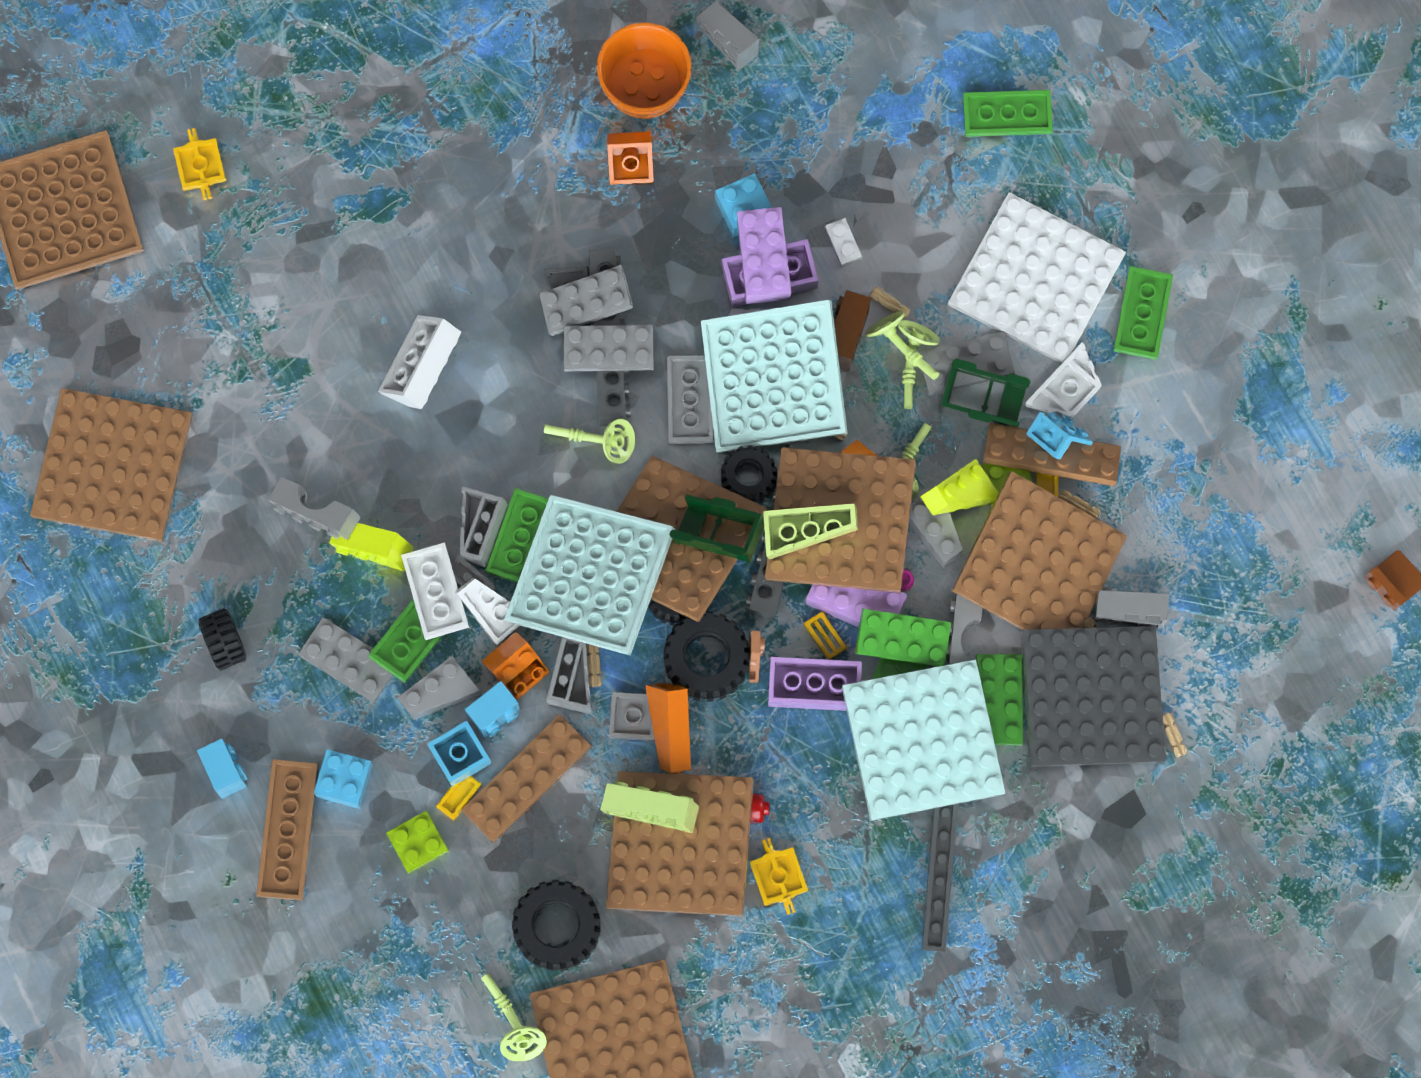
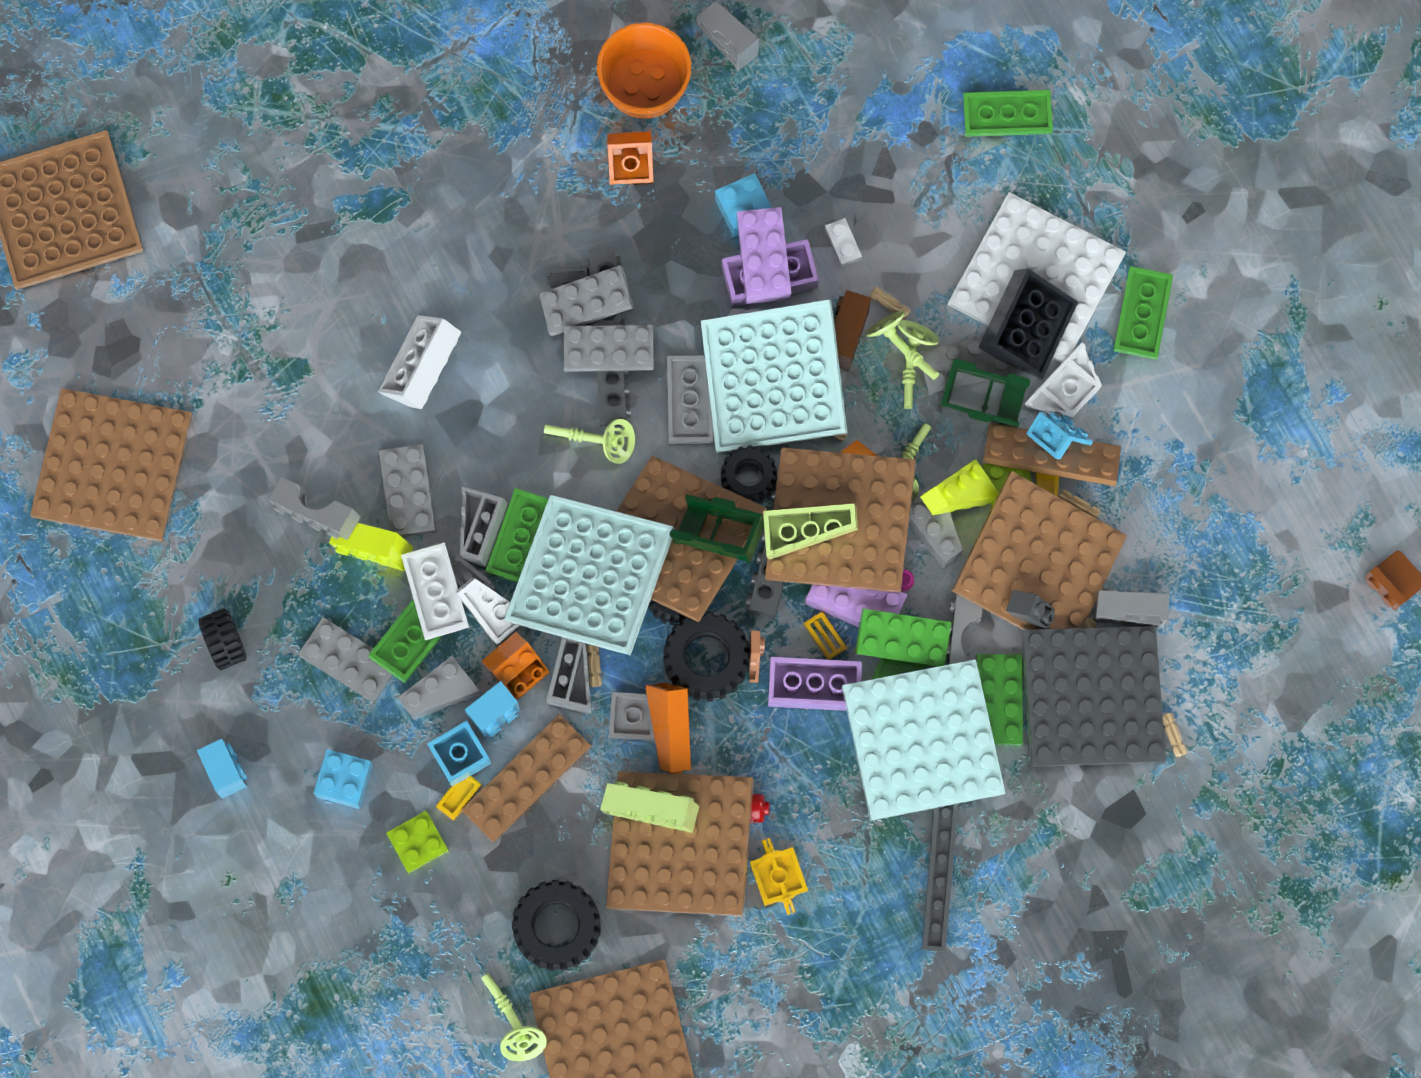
(199, 164): yellow plate -> none
(287, 830): medium nougat plate -> none
(407, 490): none -> light grey plate
(1028, 323): none -> black slope
(1030, 609): none -> dark grey slope

